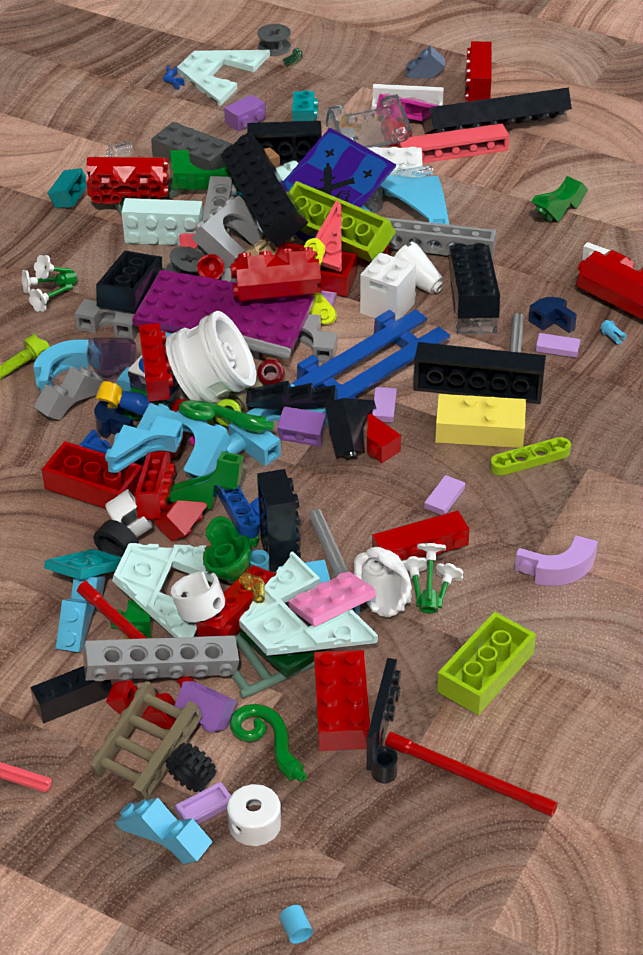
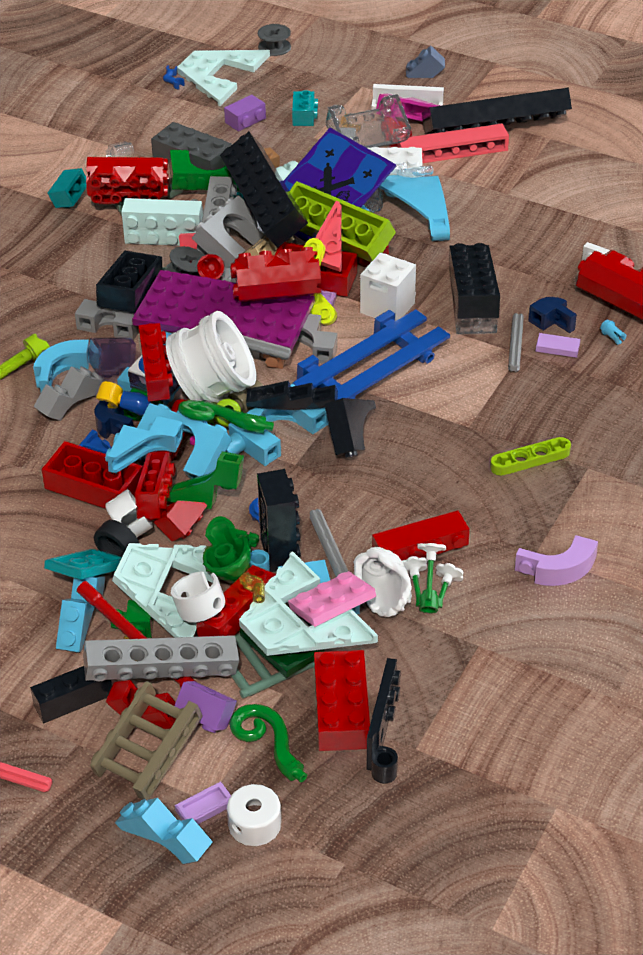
(66, 278): white plant -> none
(191, 767): black tyre -> none
(234, 510): blue beam -> none
(270, 372): dark red head -> none
(288, 139): black brick -> none
(296, 55): clear green arm -> none
(296, 924): medium azure beam -> none
(301, 426): medium lavender panel -> none
(381, 439): red slope -> none
(385, 403): lavender tile -> none
(426, 274): white cone -> none
(437, 237): light grey brick -> none
(444, 495): lavender tile -> none
(478, 372): black brick -> none
(479, 71): red brick -> none
(480, 420): light yellow brick -> none
(486, 663): lime brick -> none
(531, 799): red piece -> none
(555, 203): green arch -> none

